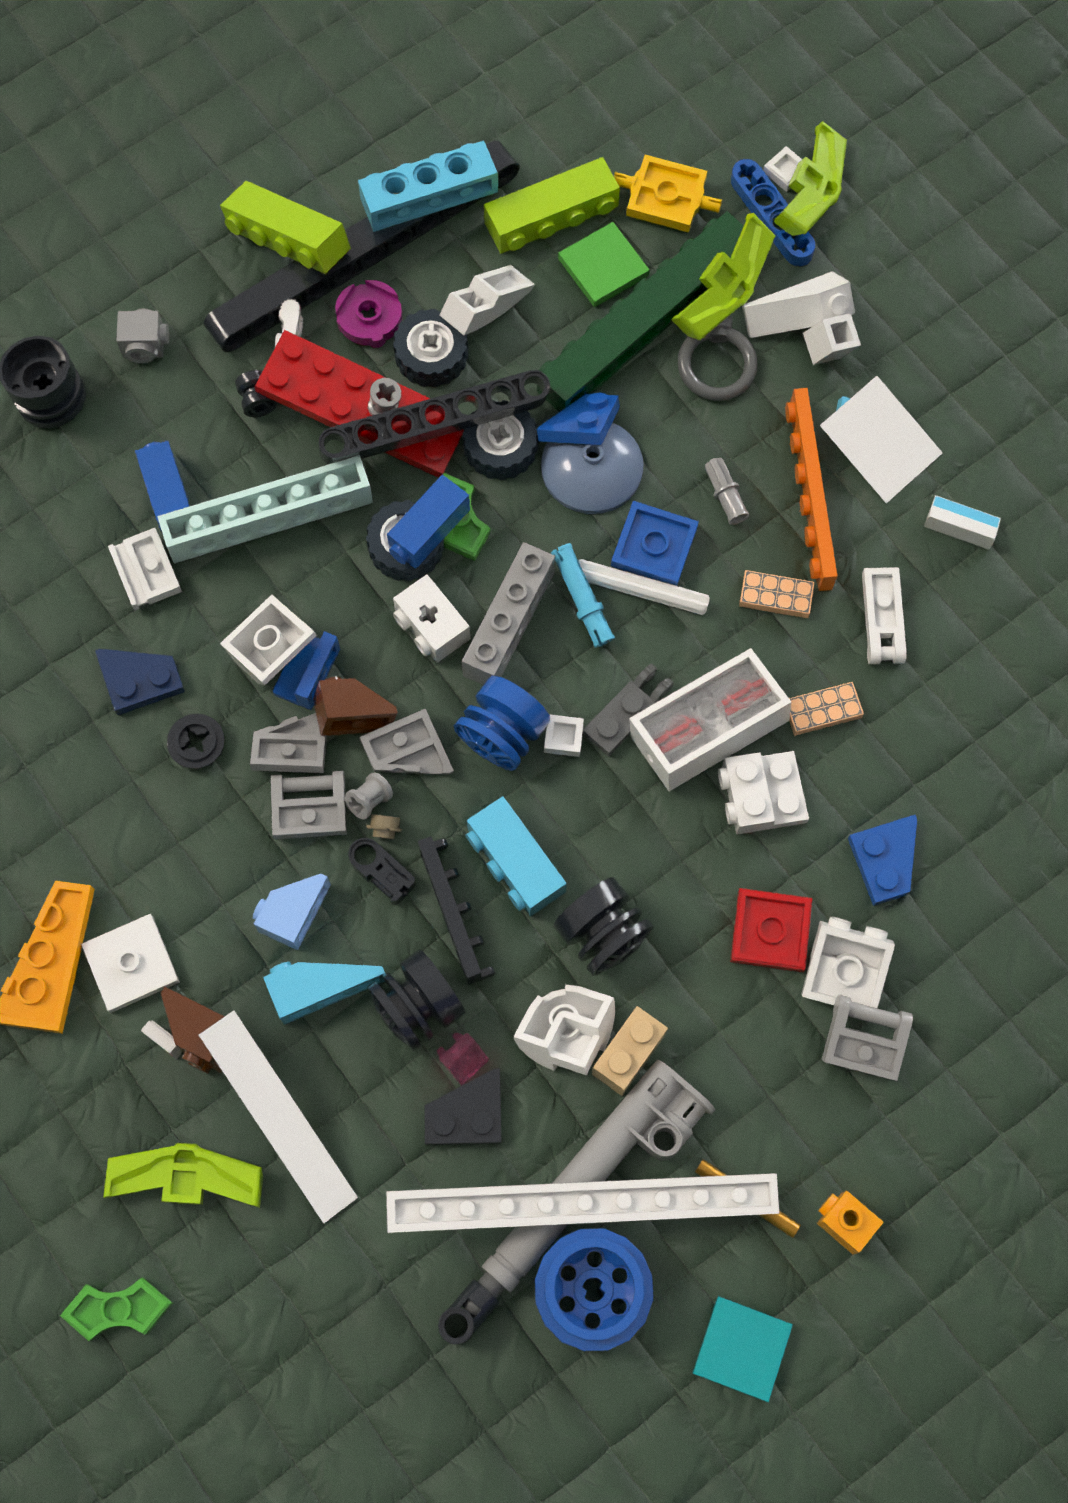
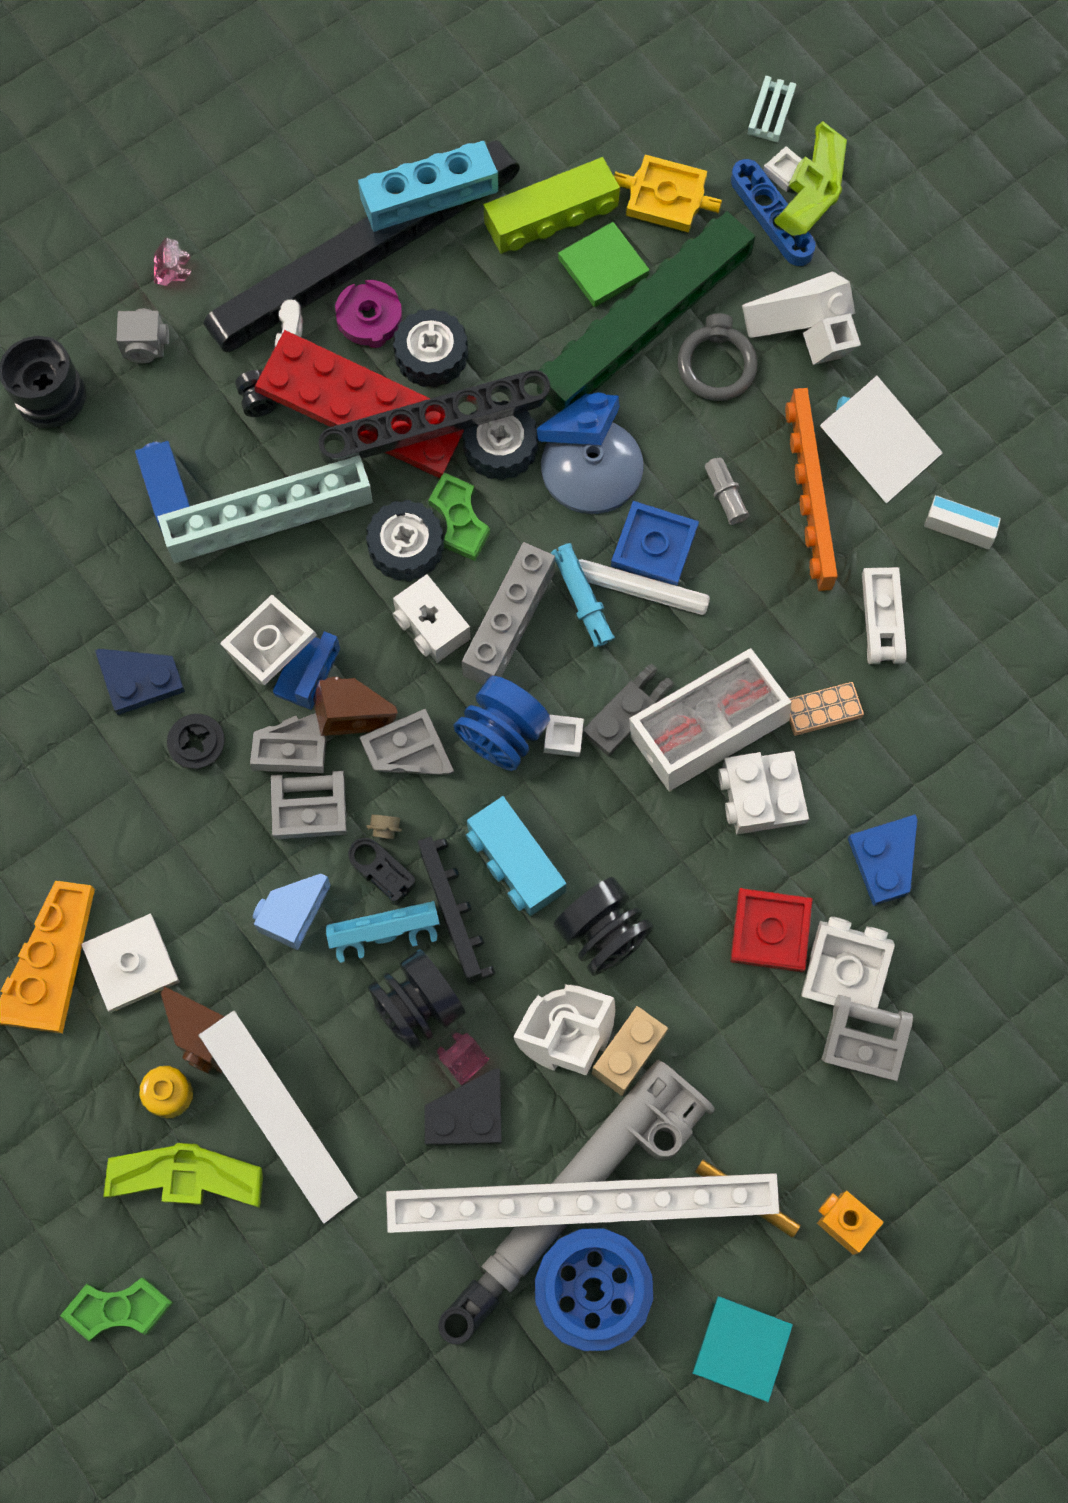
(145, 568): white plate -> none
(161, 1038): white tile -> none
(166, 1092): none -> yellow head
(167, 263): none -> clear pink tile
(285, 227): lime brick -> none
(312, 986): medium azure slope -> none
(369, 795): light grey bush -> none
(382, 928): none -> medium azure plate
(387, 390): light grey bush -> none
(428, 522): blue brick -> none
(485, 299): white slope -> none
(728, 280): lime plate -> none
(776, 594): light nougat tile -> none
(777, 88): none -> light aqua tile

